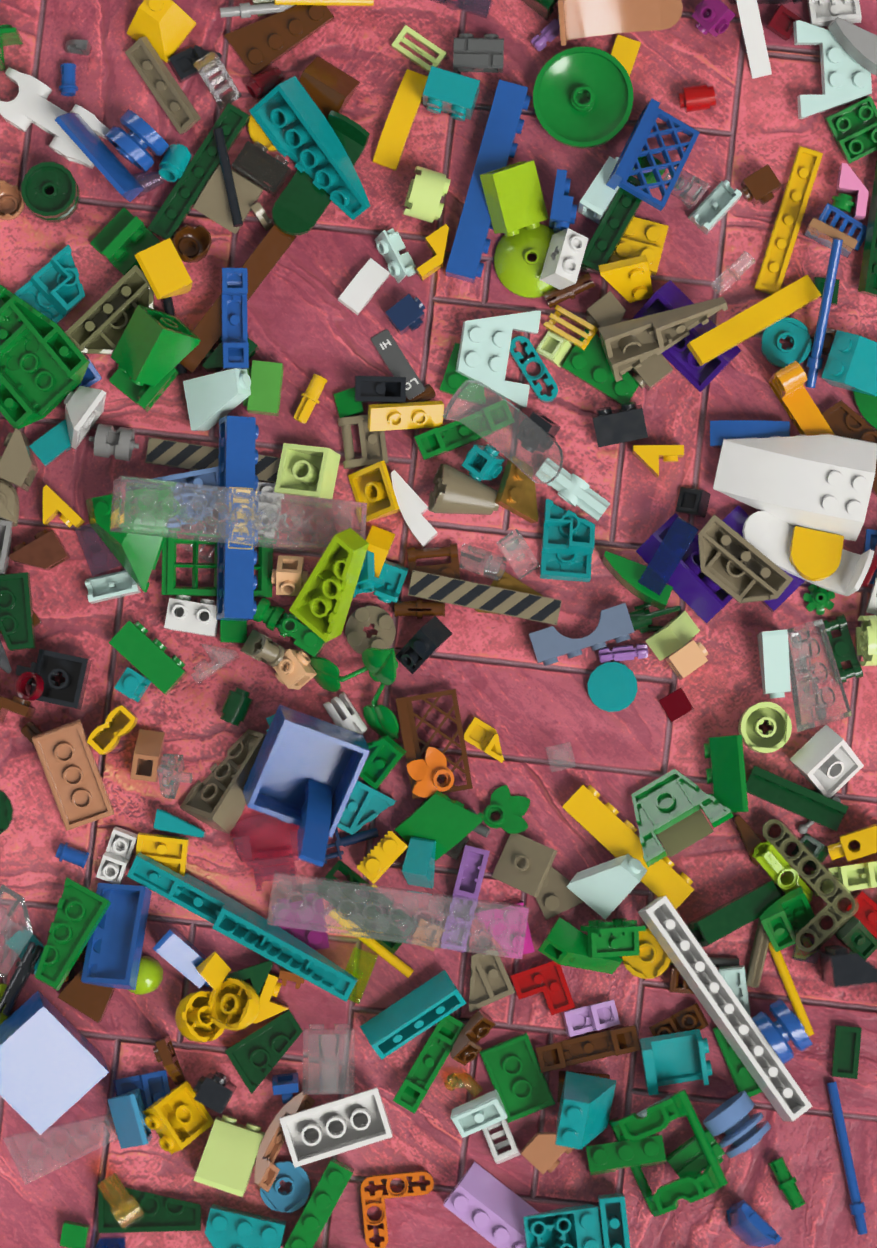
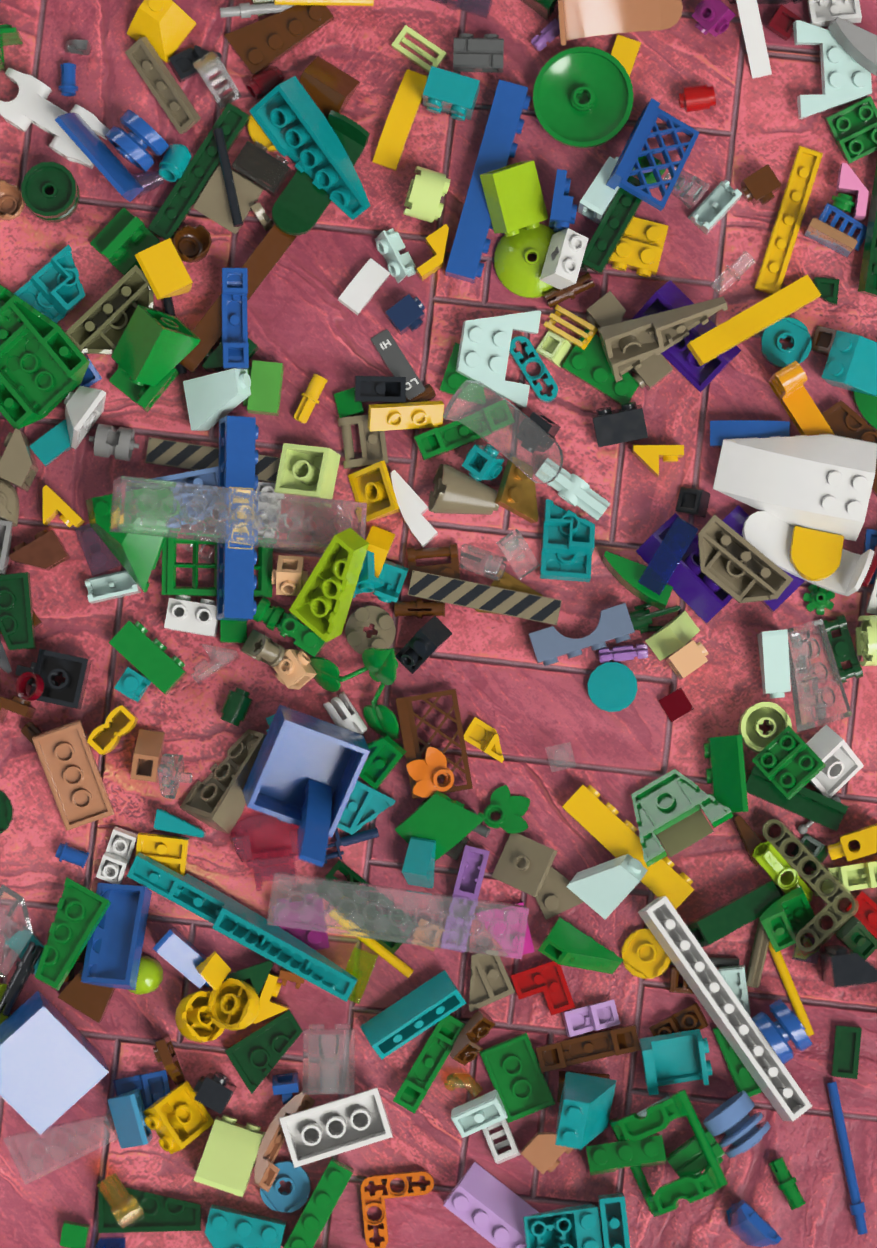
(382, 856): yellow brick -> none
(613, 937): green bracket -> none
(629, 278): yellow wing -> none
(788, 762): none -> green slope
(815, 361): blue bar -> none

